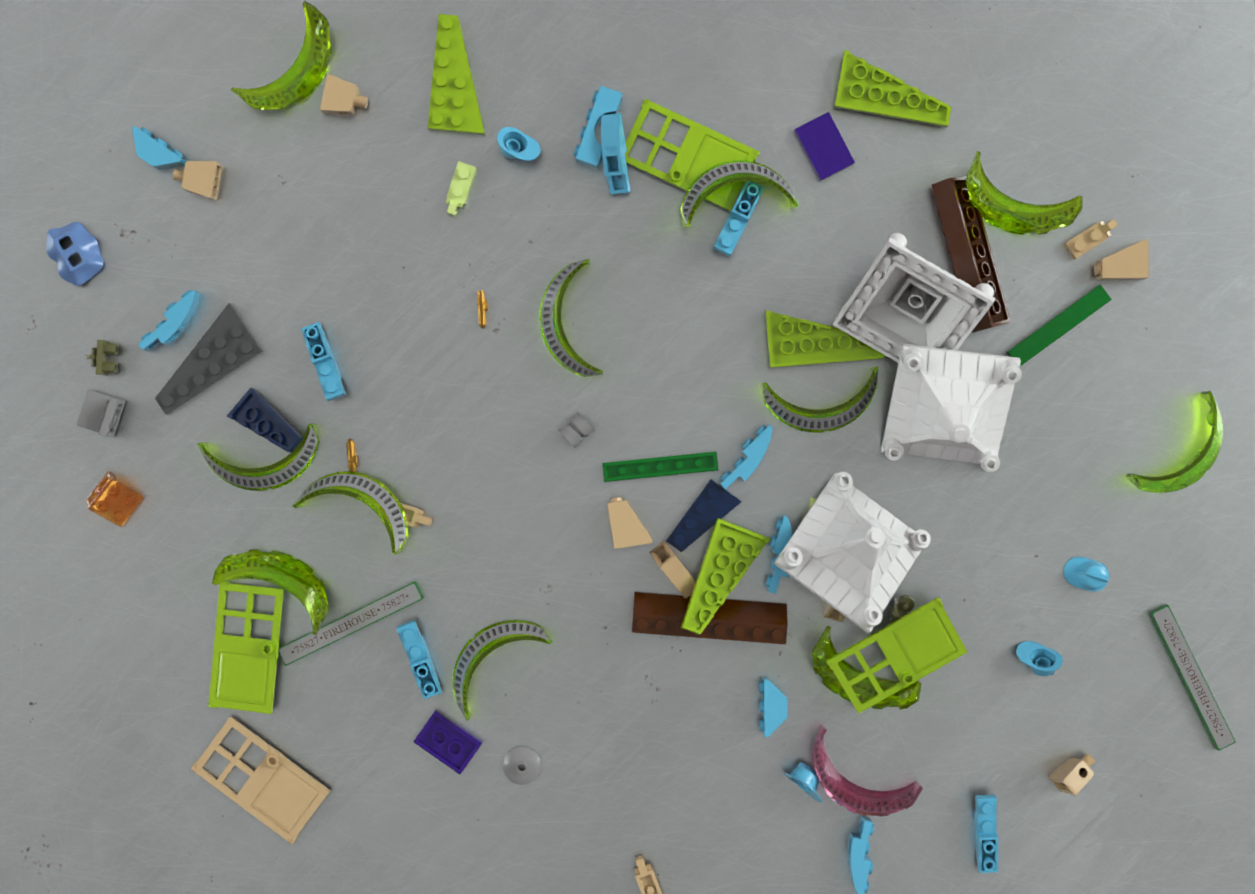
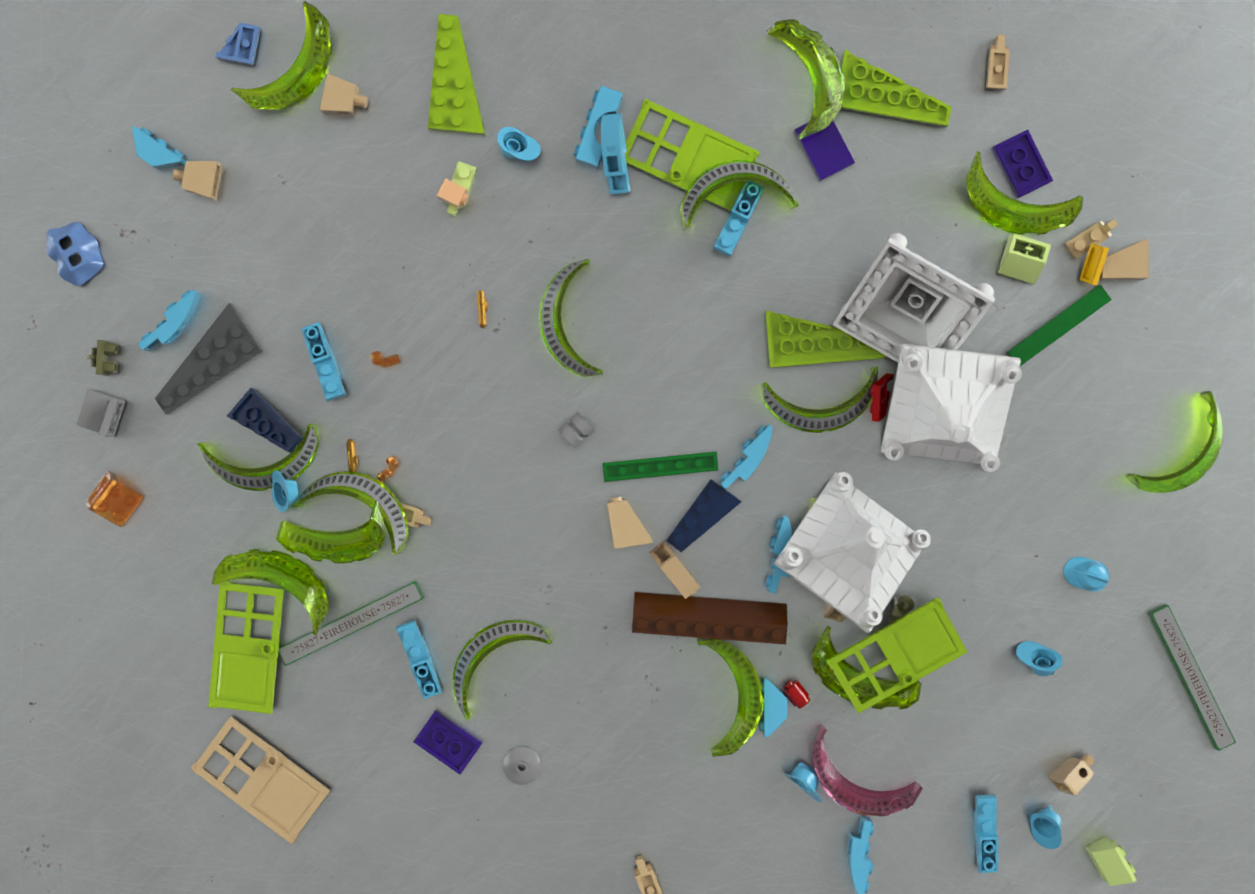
(242, 45): none -> medium blue wing
(283, 491): none -> medium azure piece
(335, 546): none -> clear neon green windscreen
(384, 362): none -> clear orange arm
(389, 471): none -> clear orange arm
(453, 194): none -> light nougat brick
(723, 566): lime wing -> none
(749, 697): none -> clear neon green windscreen
(796, 693): none -> red brick
(822, 67): none -> clear neon green windscreen
(880, 397): none -> red wing
(969, 245): reddish brown slope -> none
(998, 65): none -> tan hinge
(1022, 164): none -> dark purple tile
(1023, 258): none -> yellowish green slope
(1046, 828): none -> medium azure piece
(1094, 264): none -> yellow tile
(1111, 862): none -> yellowish green slope

